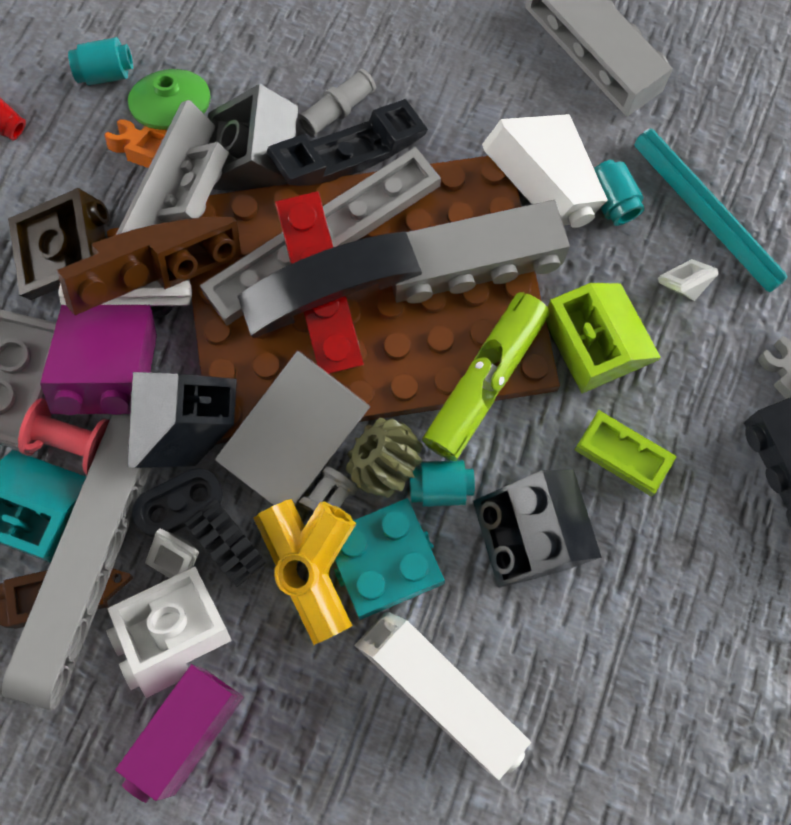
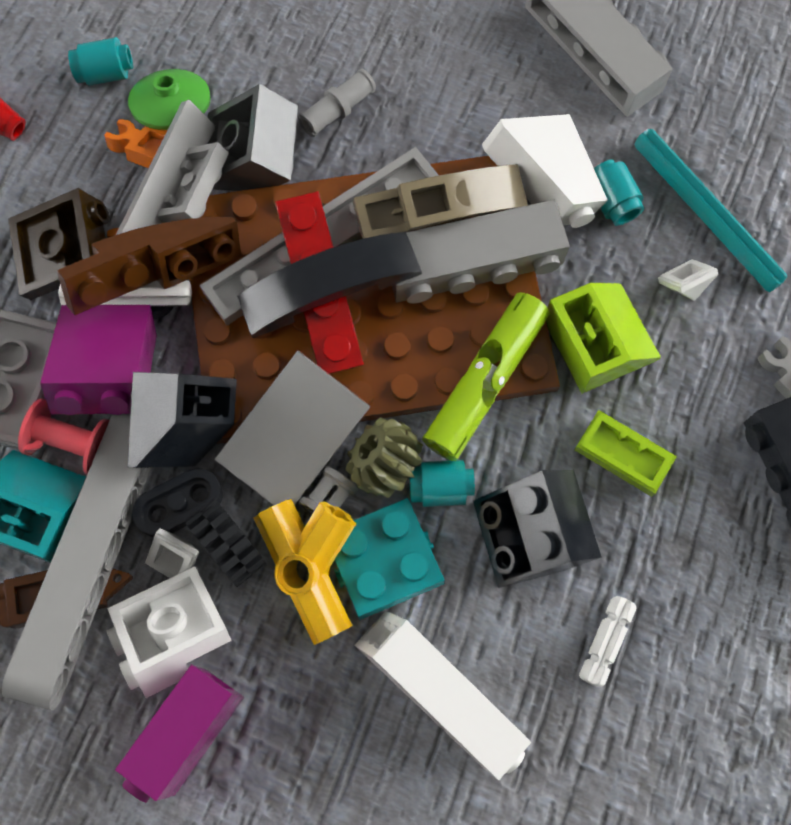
(348, 150): black slope -> none
(440, 200): none -> dark tan slope
(607, 641): none -> white axle

